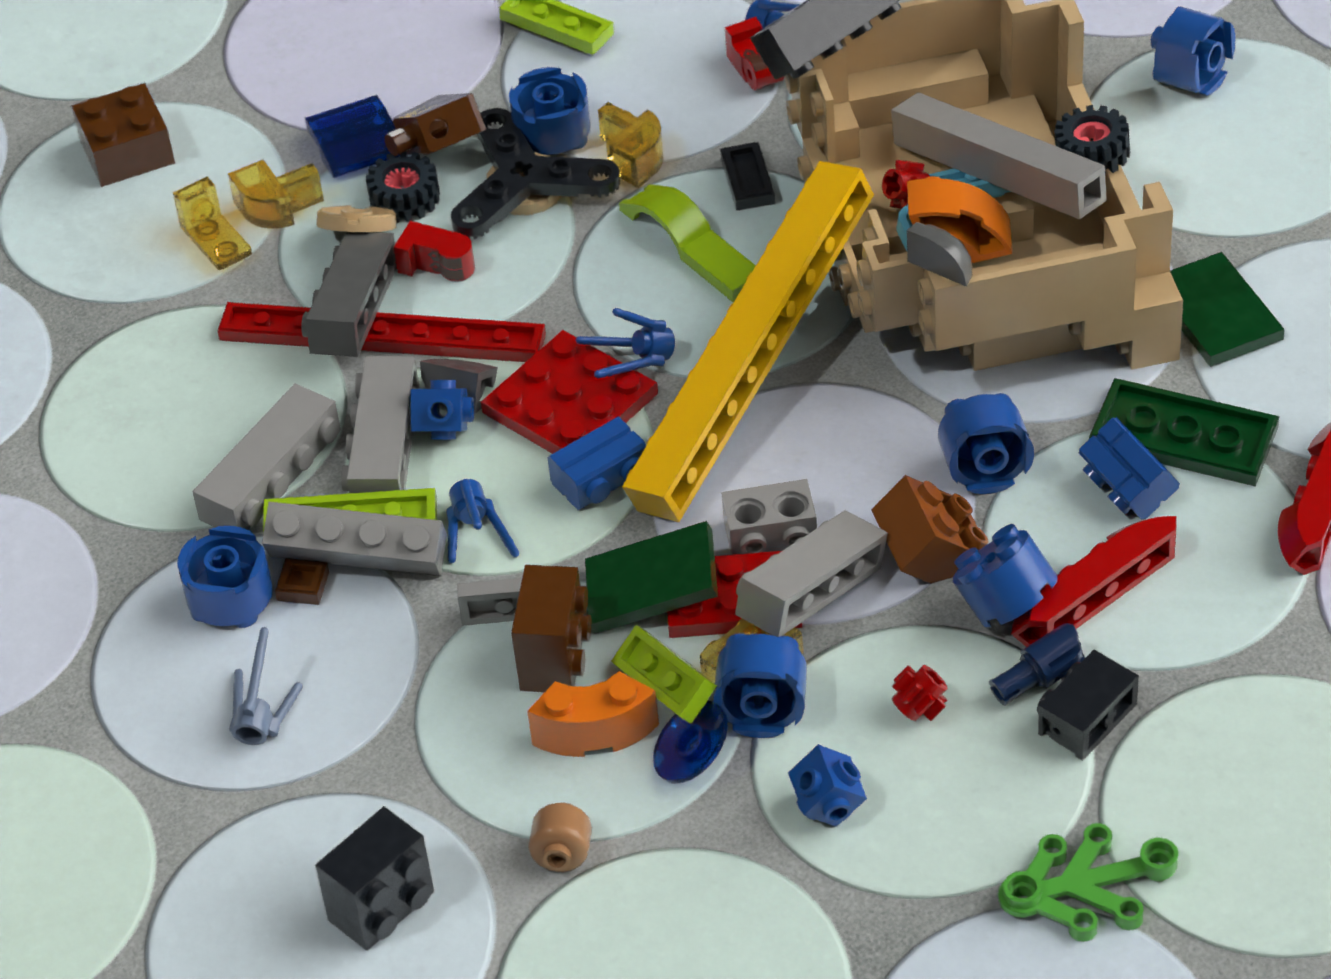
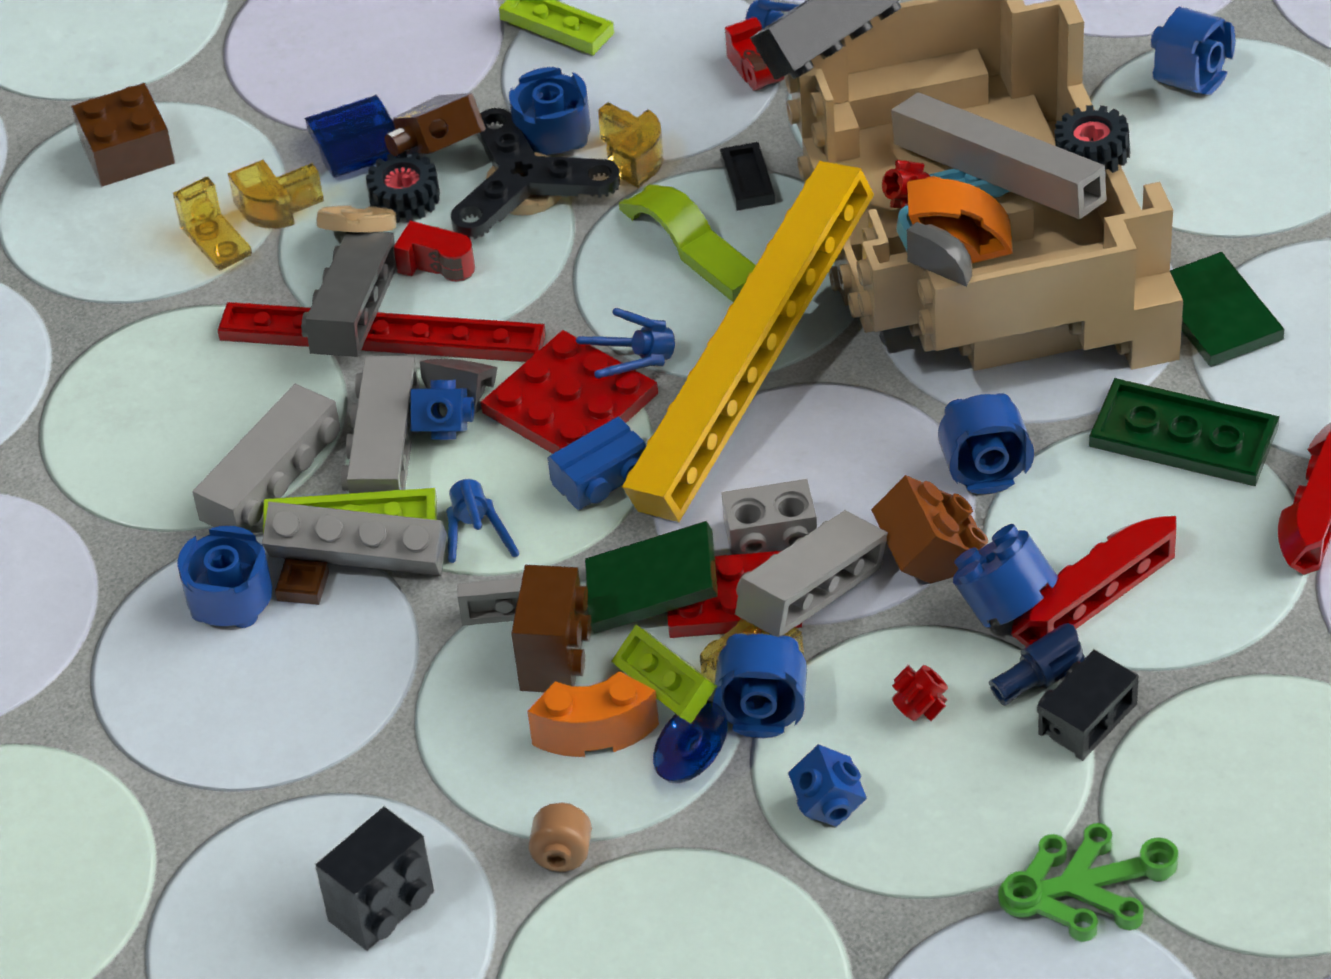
(253, 719): sand blue plant -> none
(1128, 468): blue brick -> none

